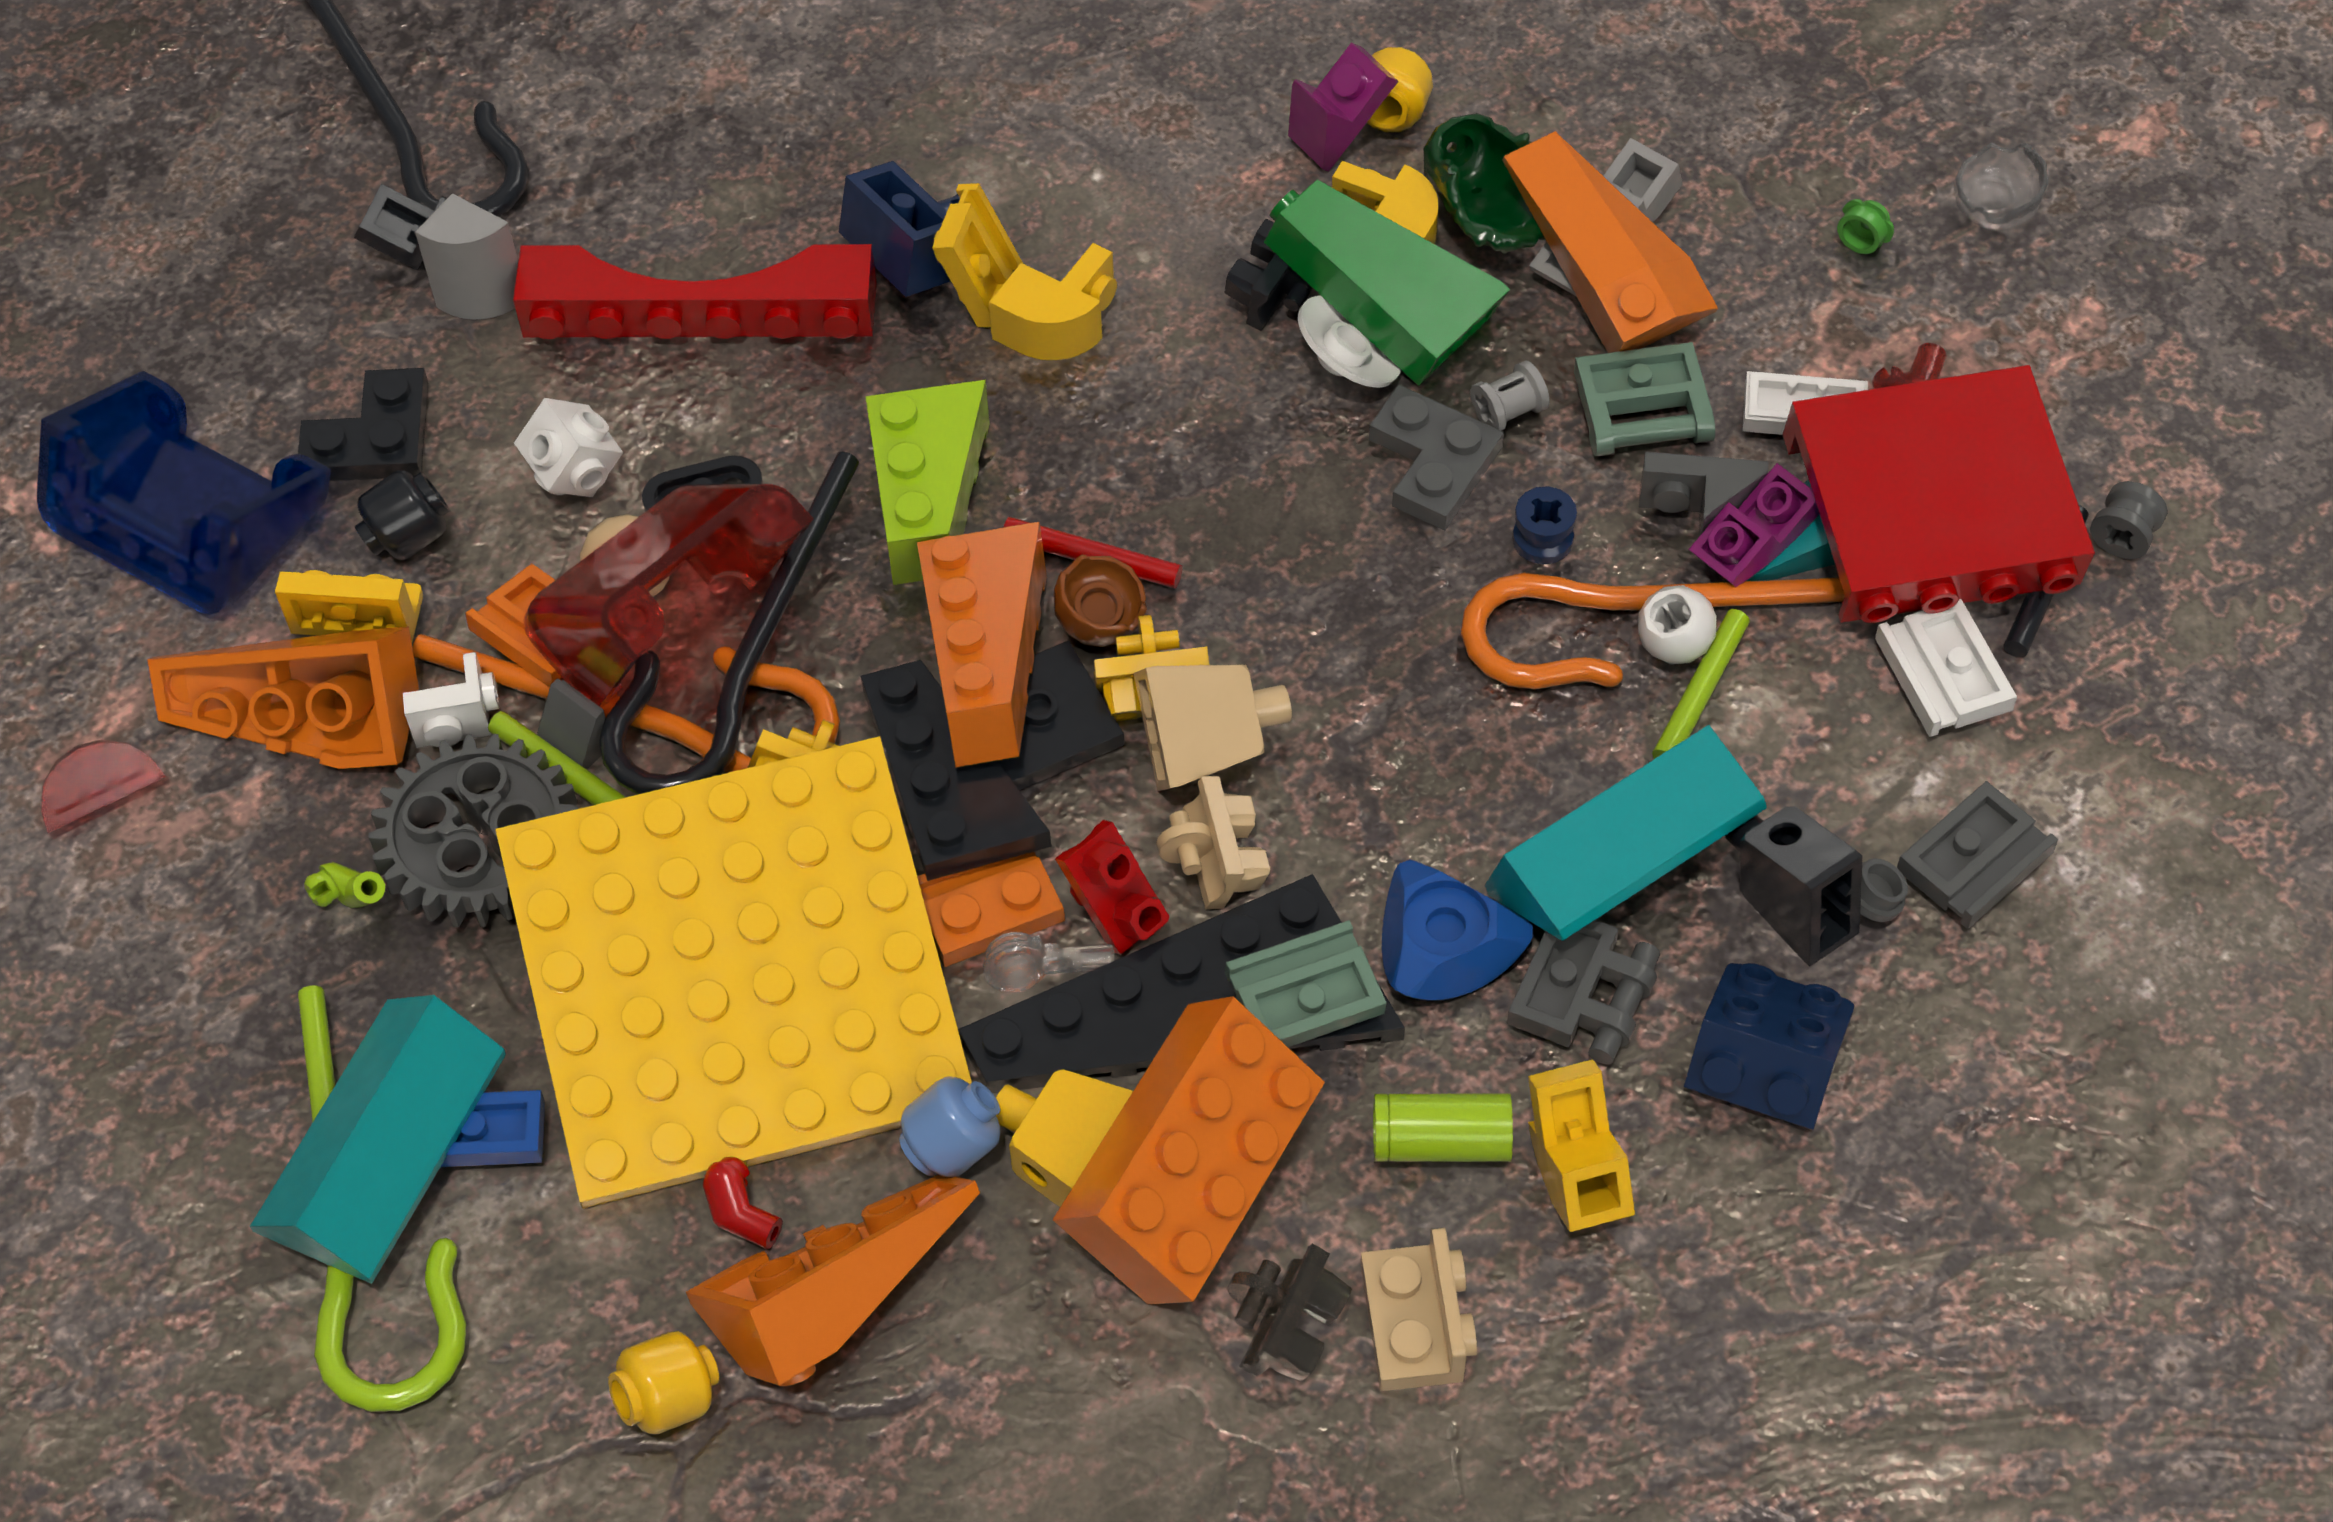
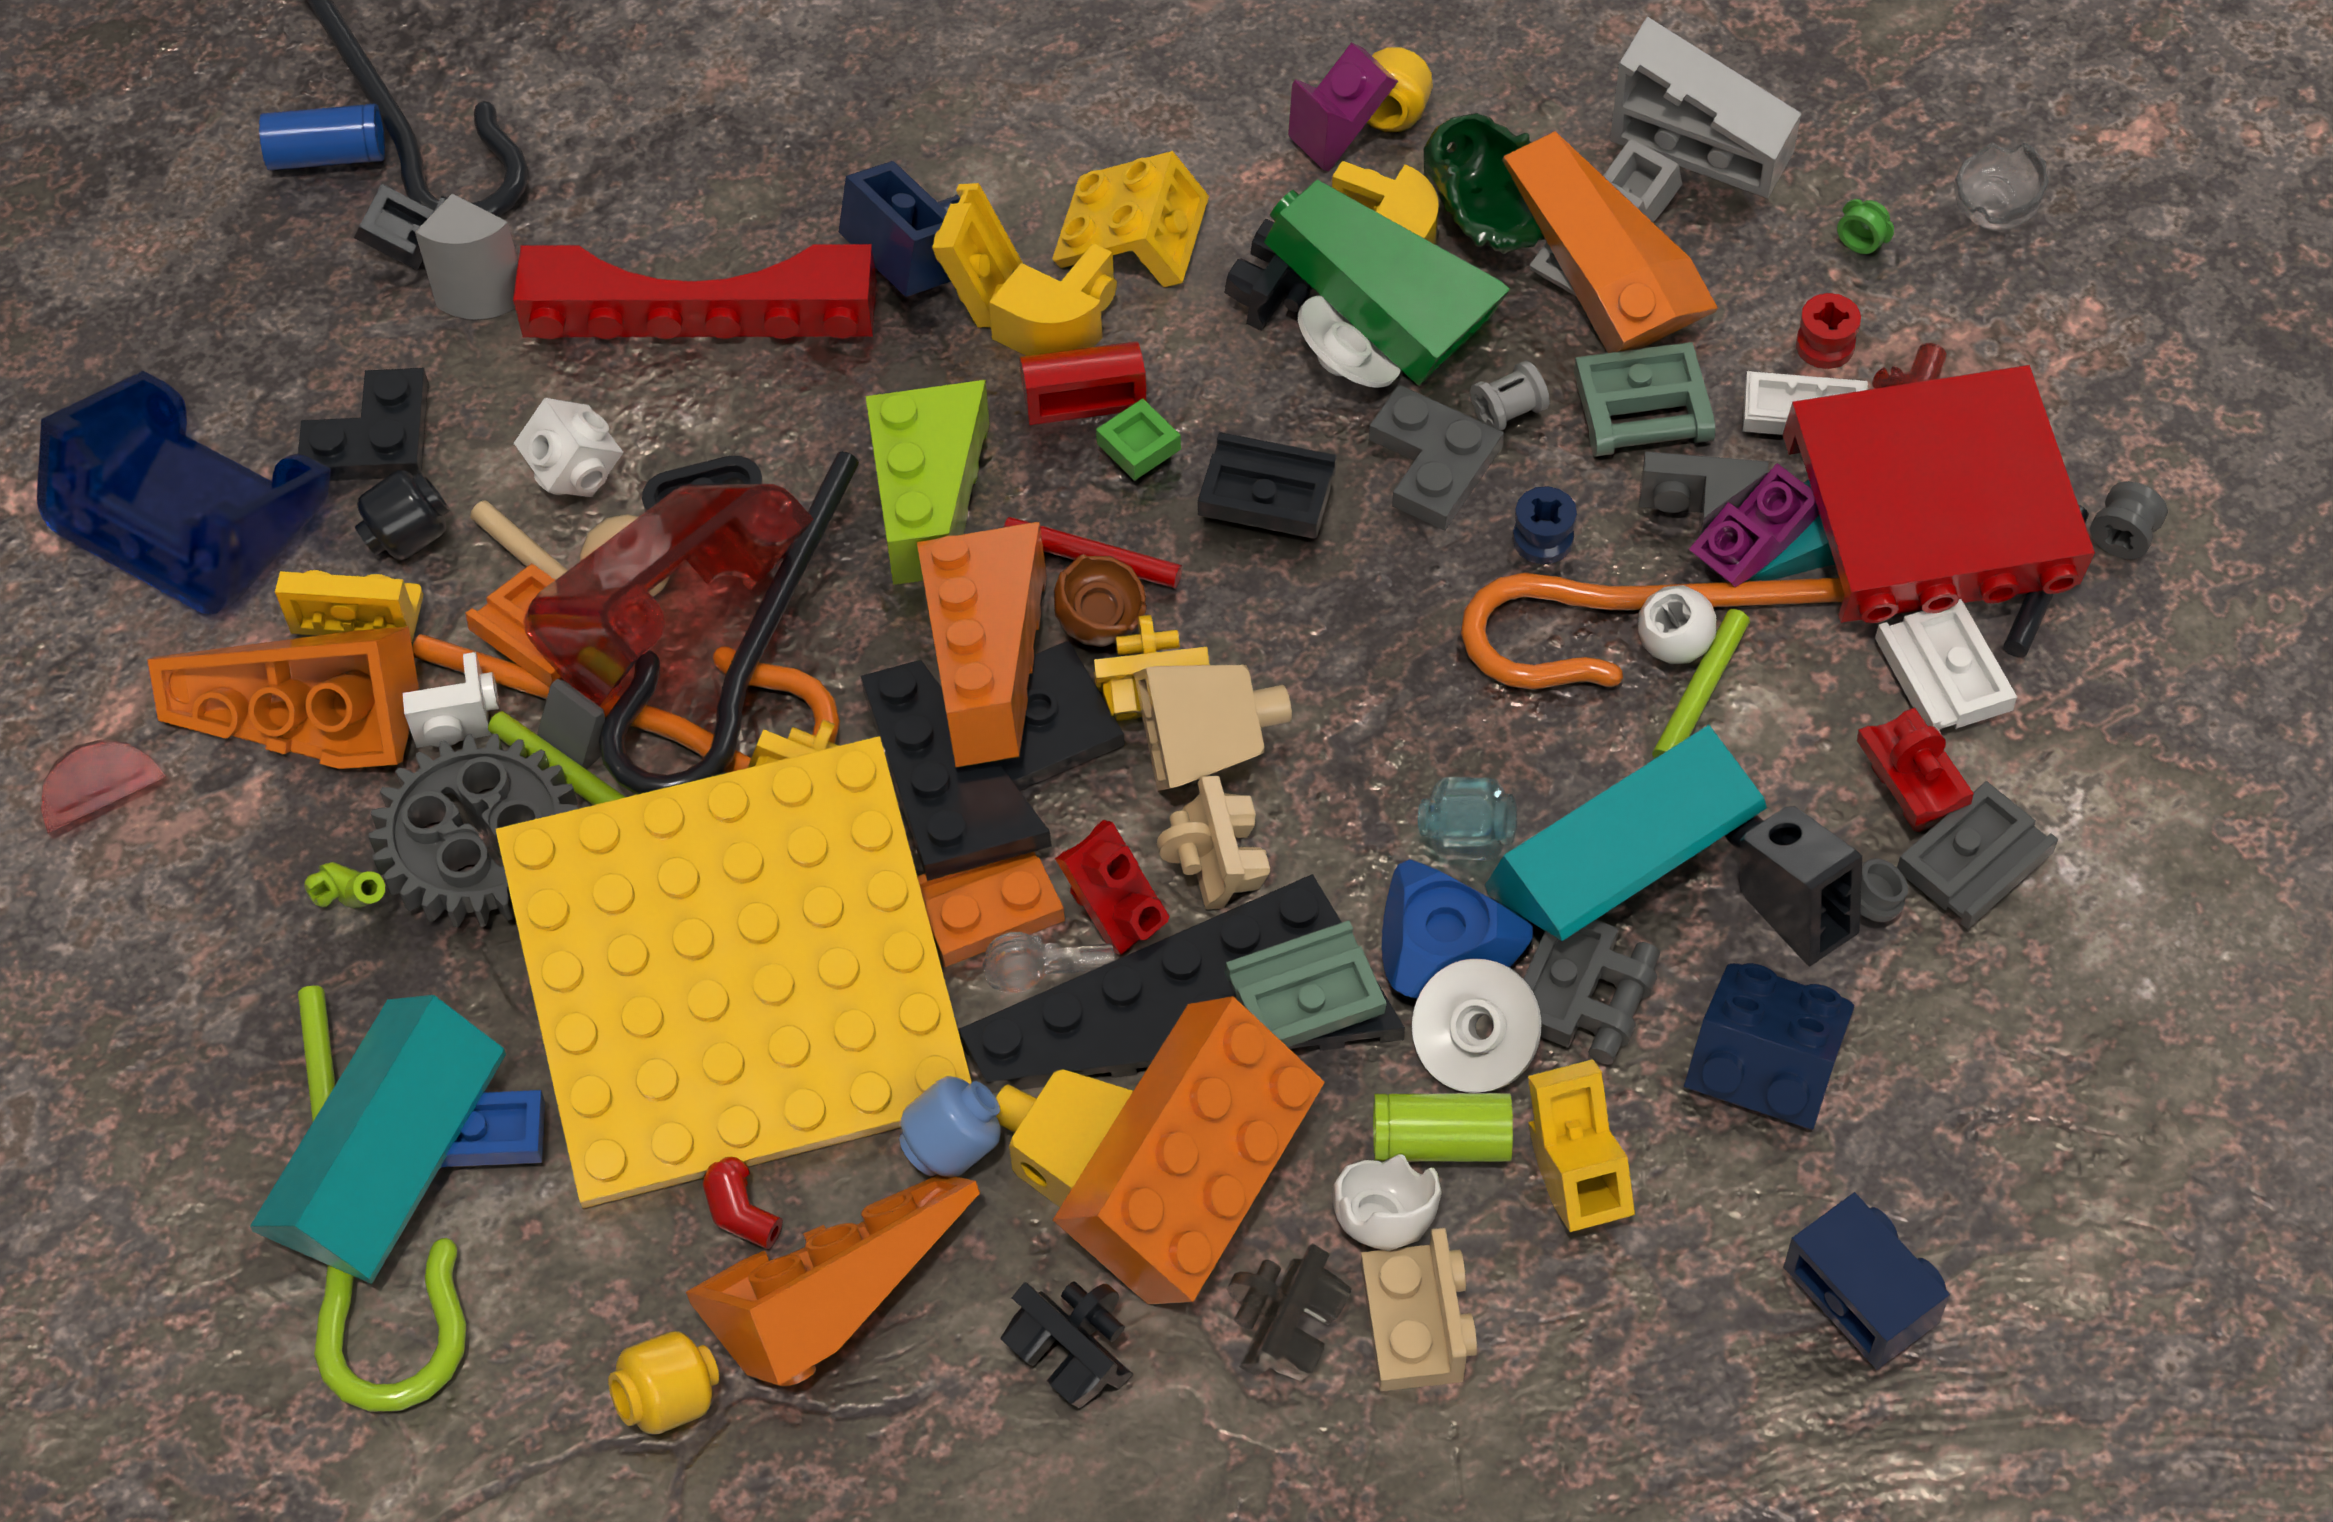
(322, 137): none -> blue pin
(514, 539): none -> tan bar
(1044, 1321): none -> black hips
(1082, 382): none -> red brick
(1138, 439): none -> bright green plate
(1140, 208): none -> yellow bracket
(1267, 485): none -> black plate
(1386, 1202): none -> white hair
(1447, 1020): none -> white dish
(1468, 818): none -> clear light blue head
(1701, 112): none -> light grey wedge
(1823, 346): none -> red wheel
(1867, 1279): none -> dark blue brick
(1915, 768): none -> red hips

